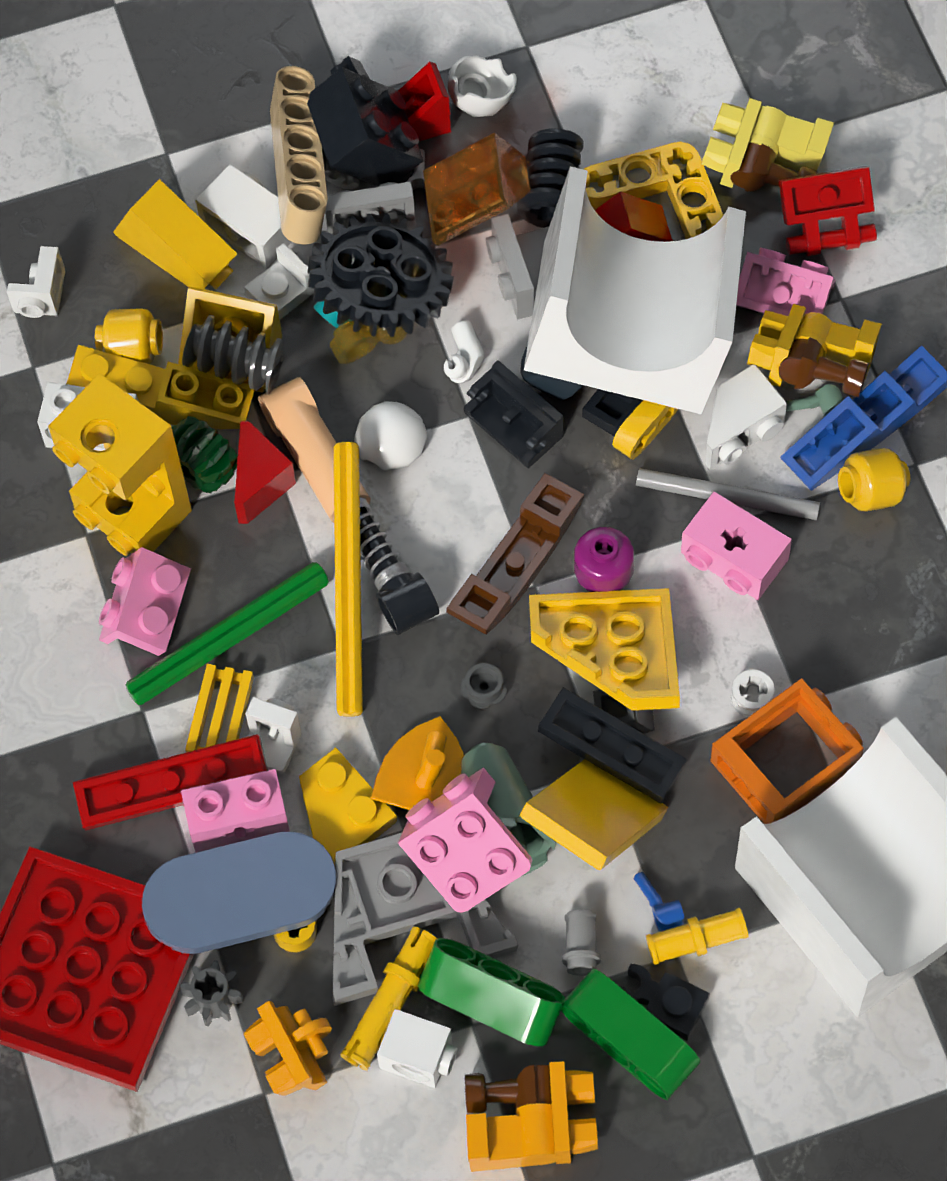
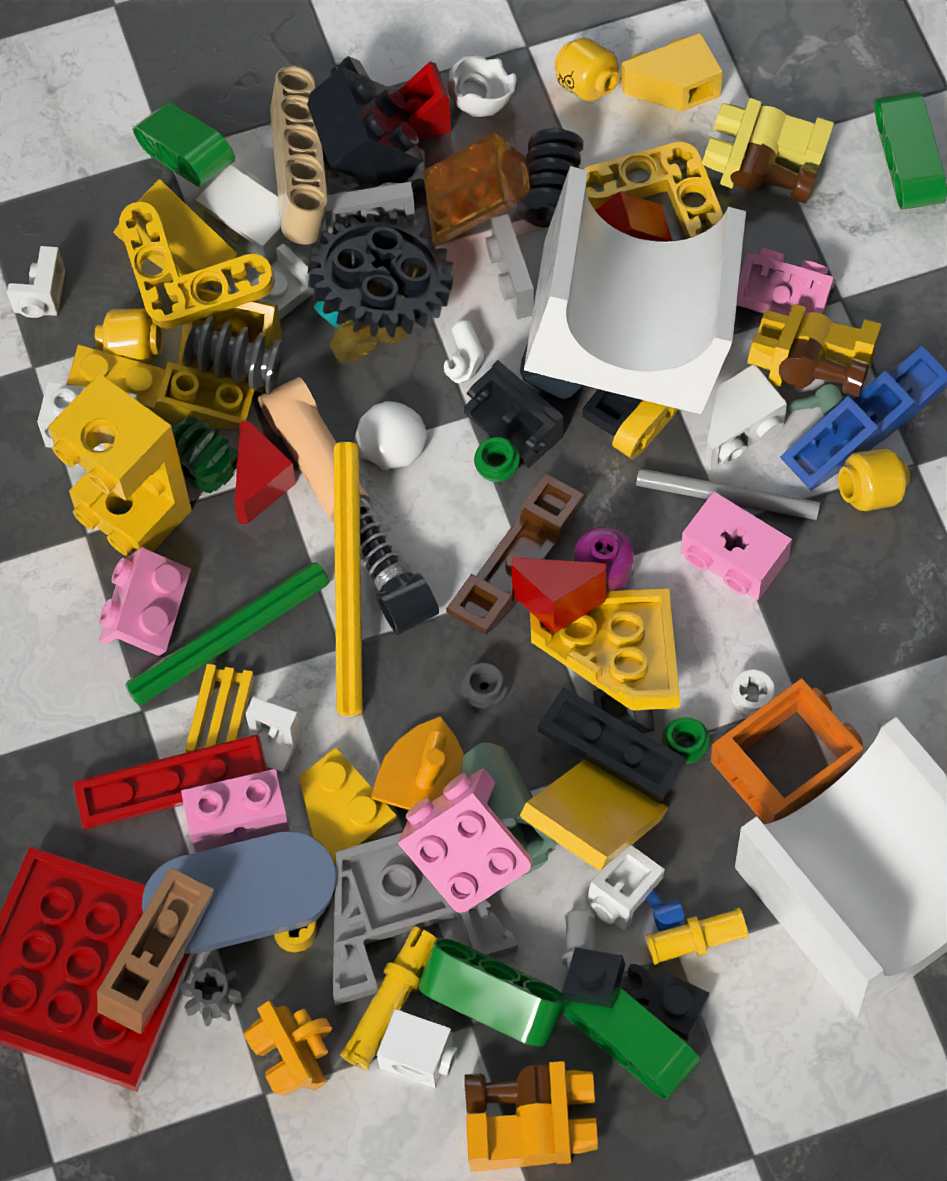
(153, 951): none -> medium nougat slope
(184, 144): none -> green beam
(185, 288): none -> yellow beam
(497, 447): none -> green plate
(558, 589): none -> red slope
(587, 69): none -> yellow head
(594, 977): none -> black plate
(623, 887): none -> white bracket
(674, 75): none -> yellow slope
(687, 728): none -> green plate
(826, 197): red plate -> none
(910, 150): none -> green beam

